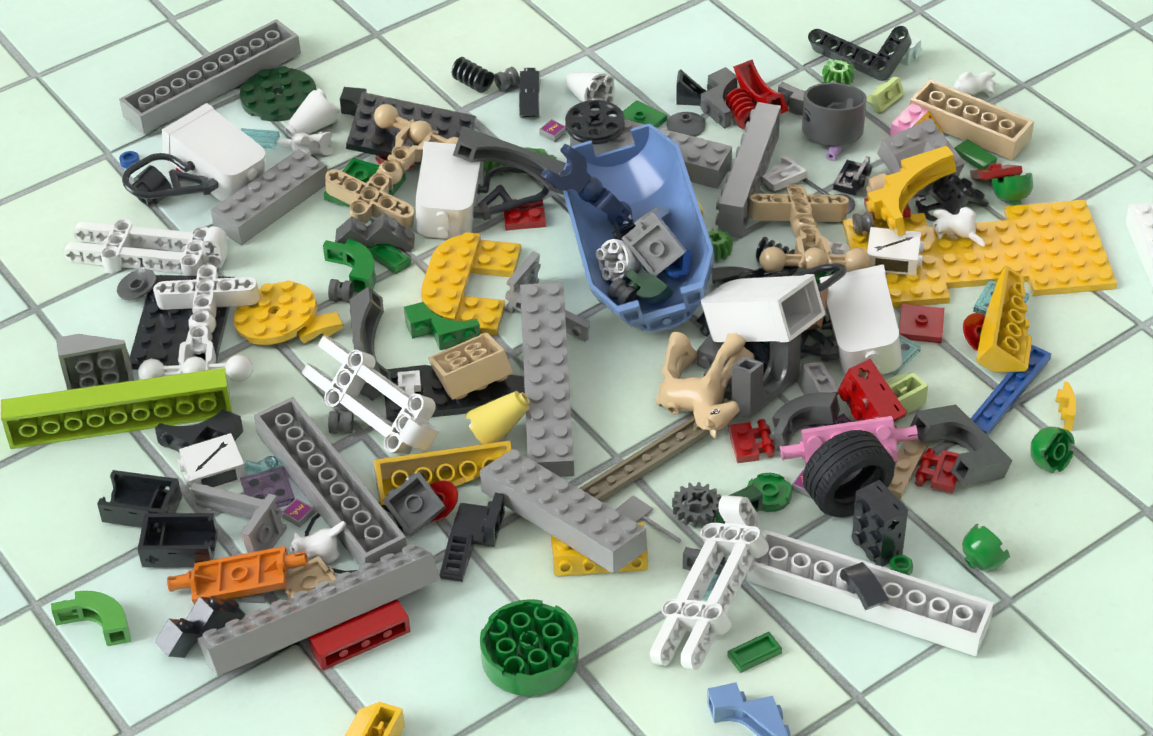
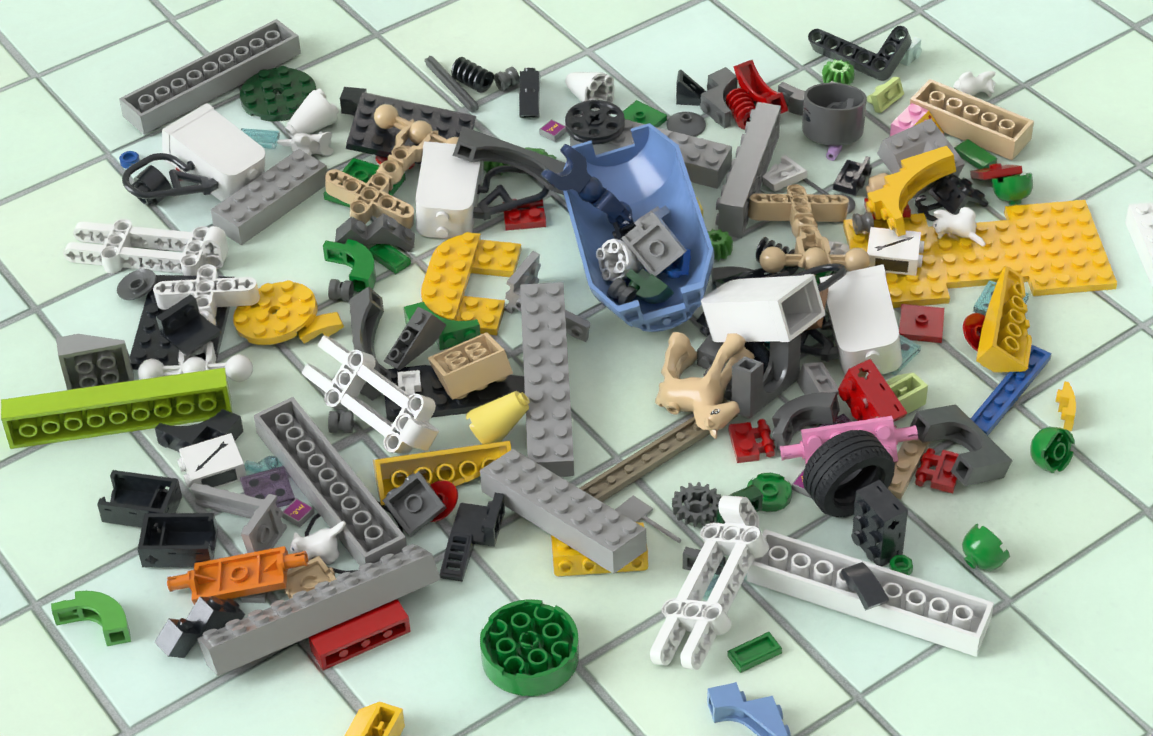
(186, 327): none -> black bracket
(416, 337): none -> dark grey slope
(451, 84): none -> dark grey axle

